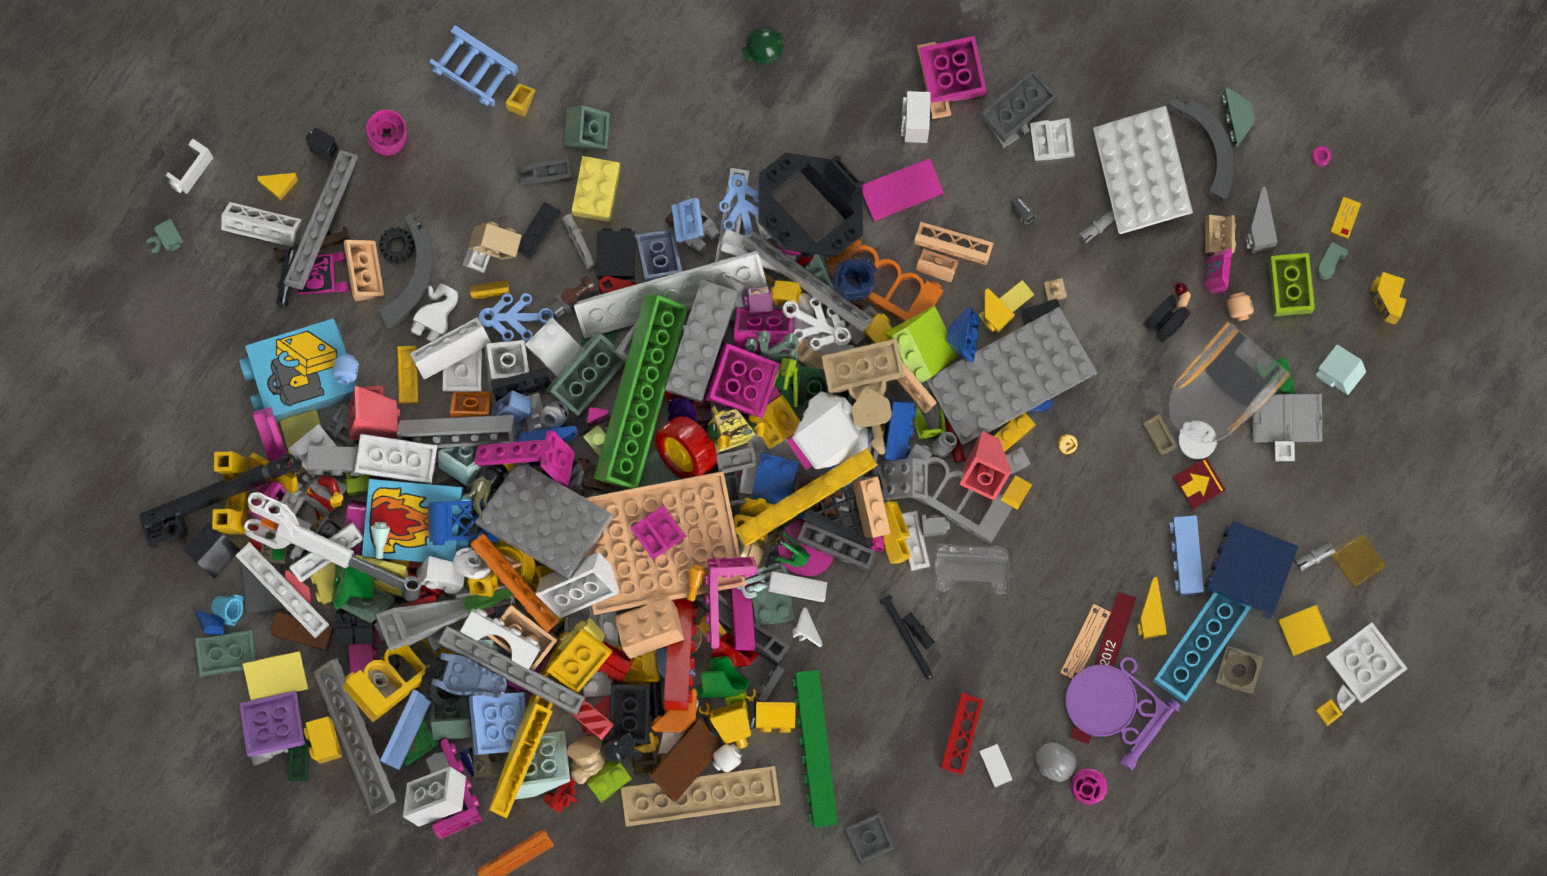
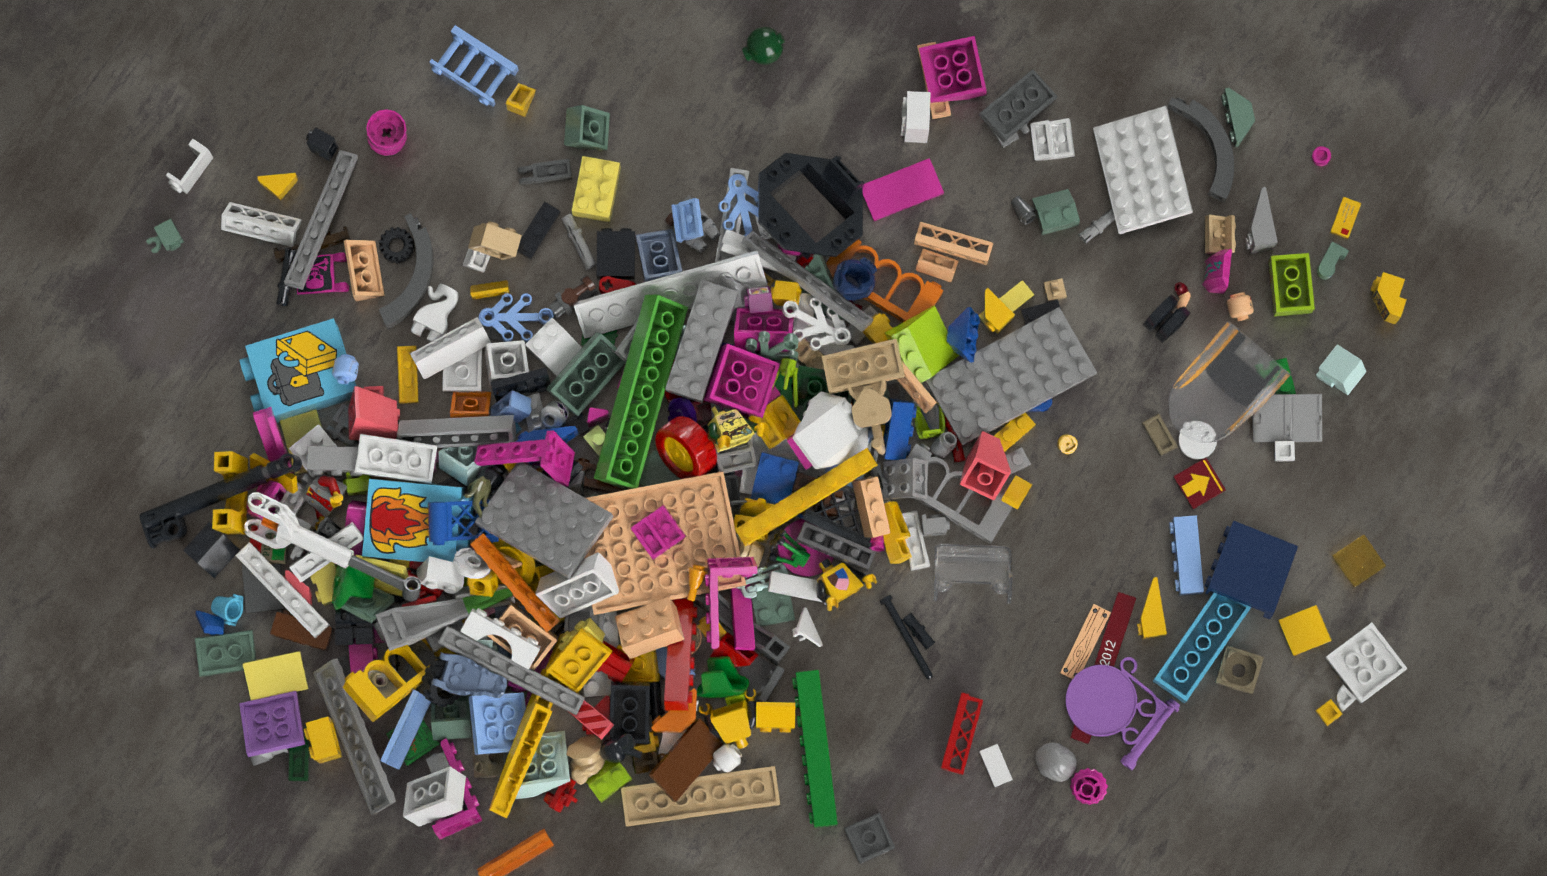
(380, 533): light aqua cone -> none
(467, 759): clear blue cone -> none
(840, 582): none -> torso
(1056, 211): none -> sand green slope
(1315, 556): light grey pin -> none

